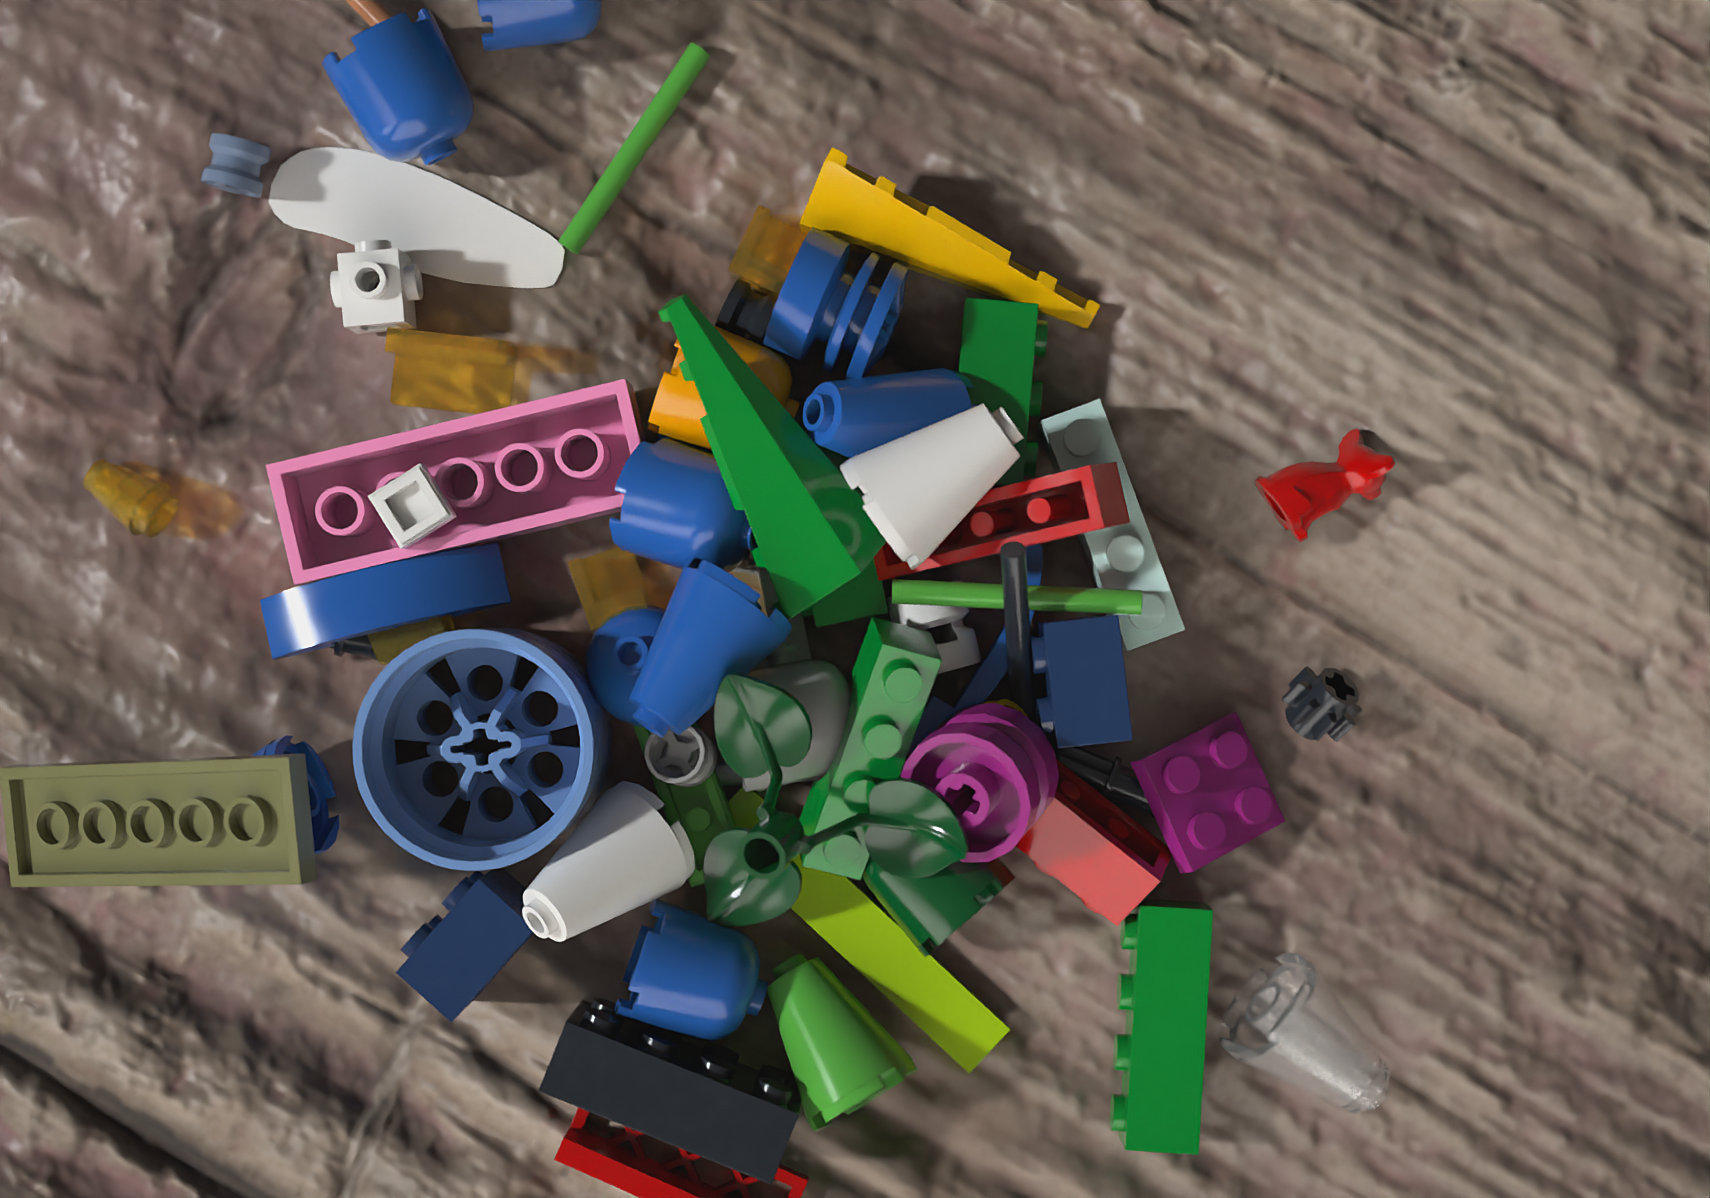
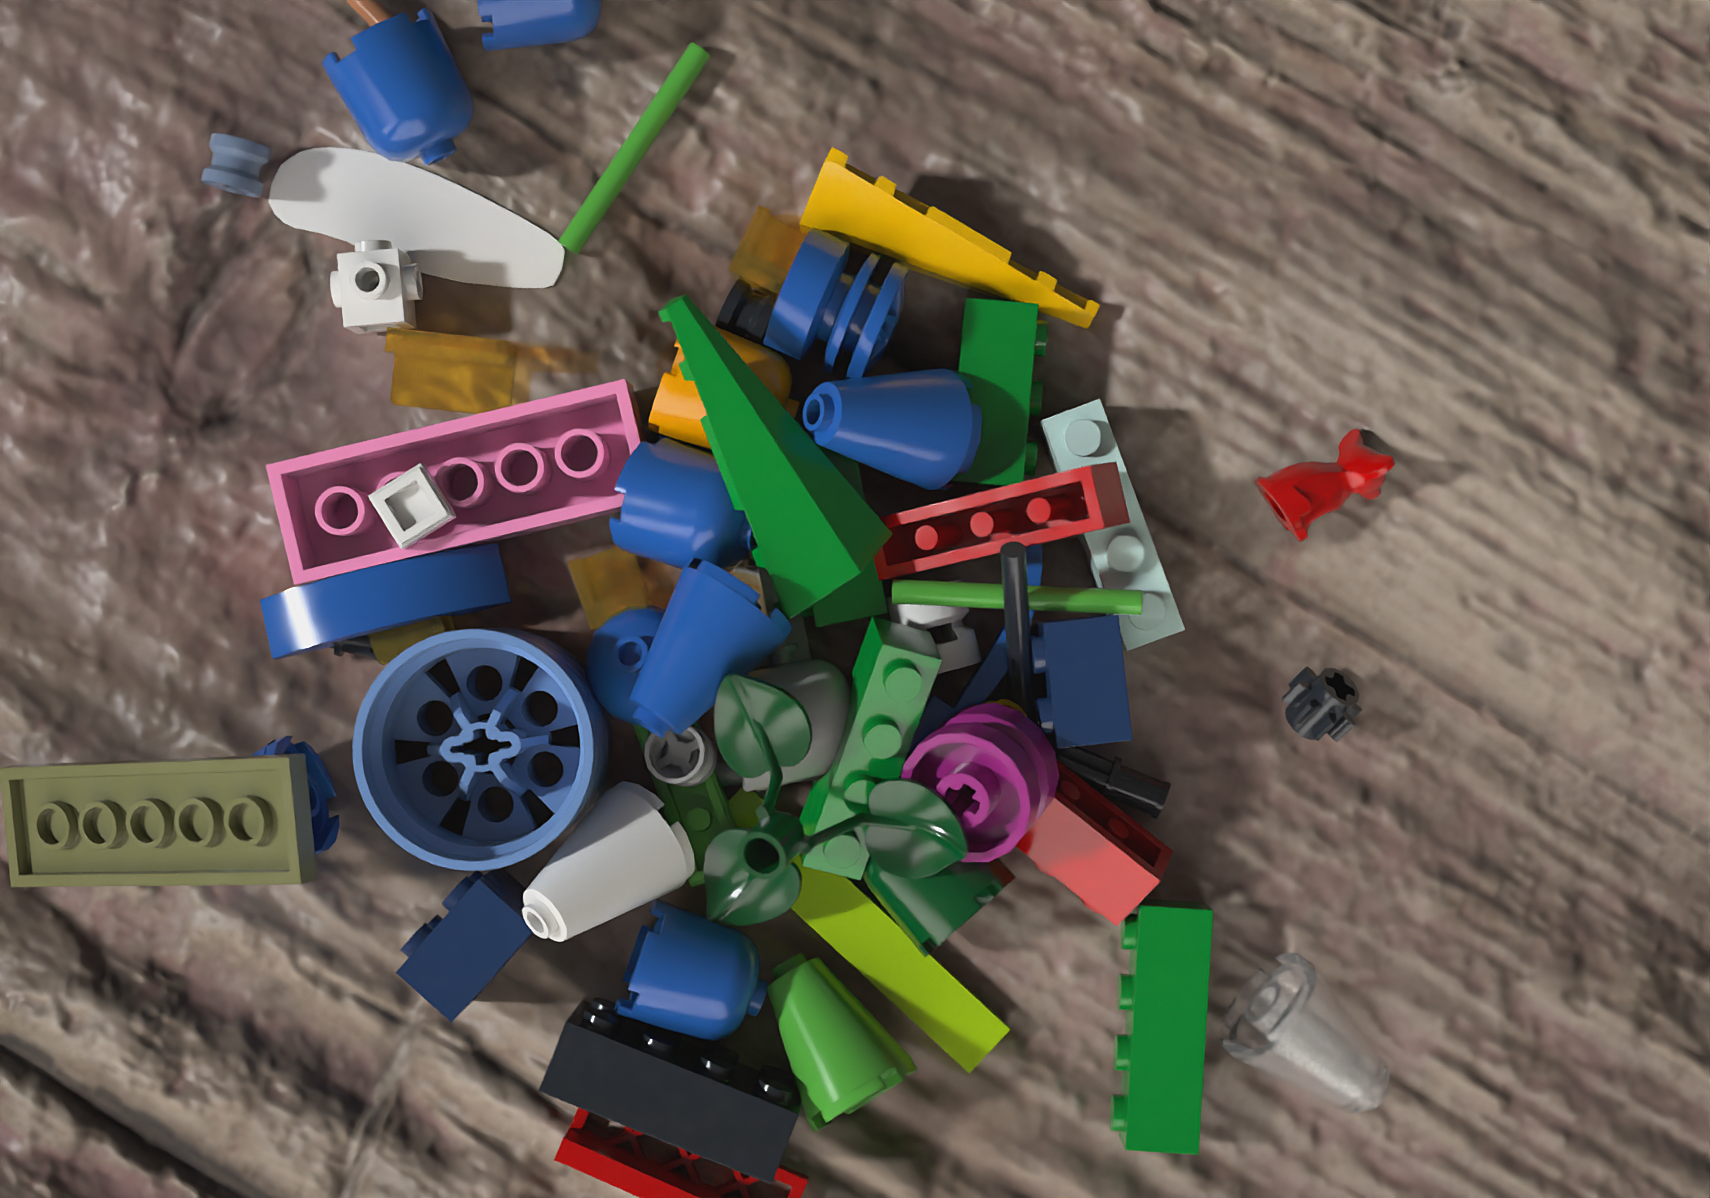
(132, 498): clear yellow cone -> none
(933, 477): white cone -> none
(1208, 792): magenta plate -> none

